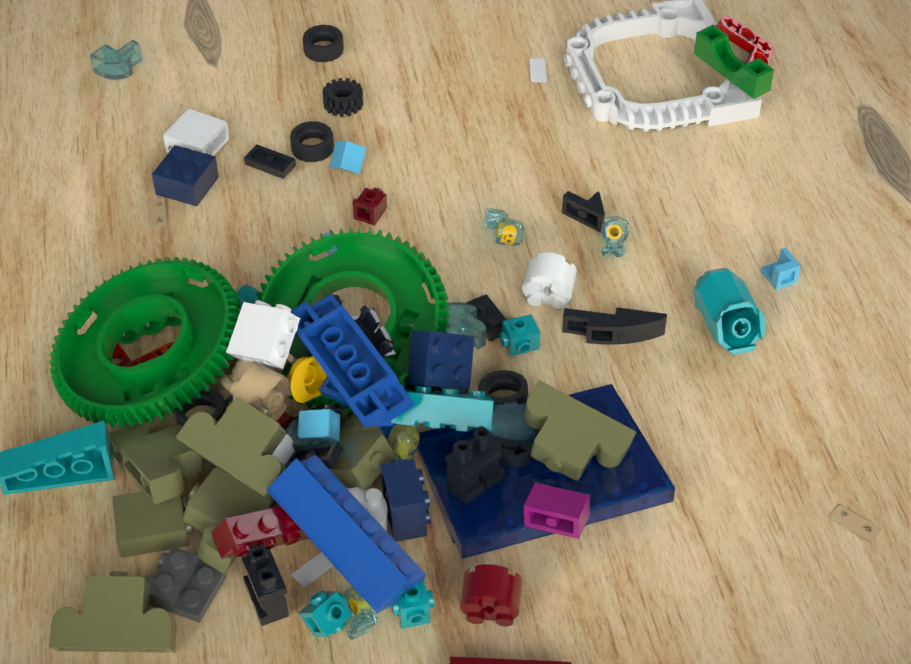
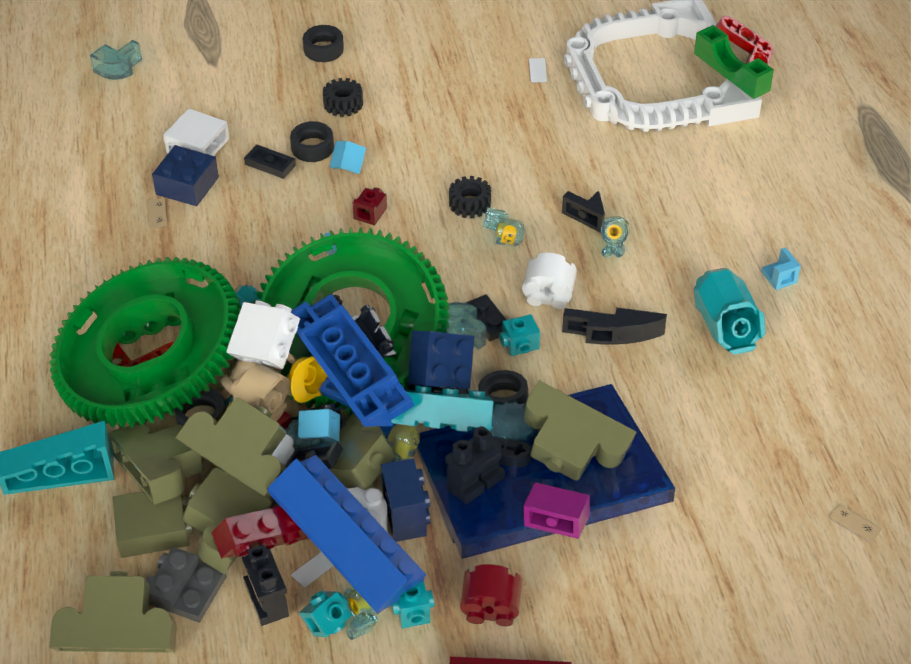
(469, 206): none -> black tyre

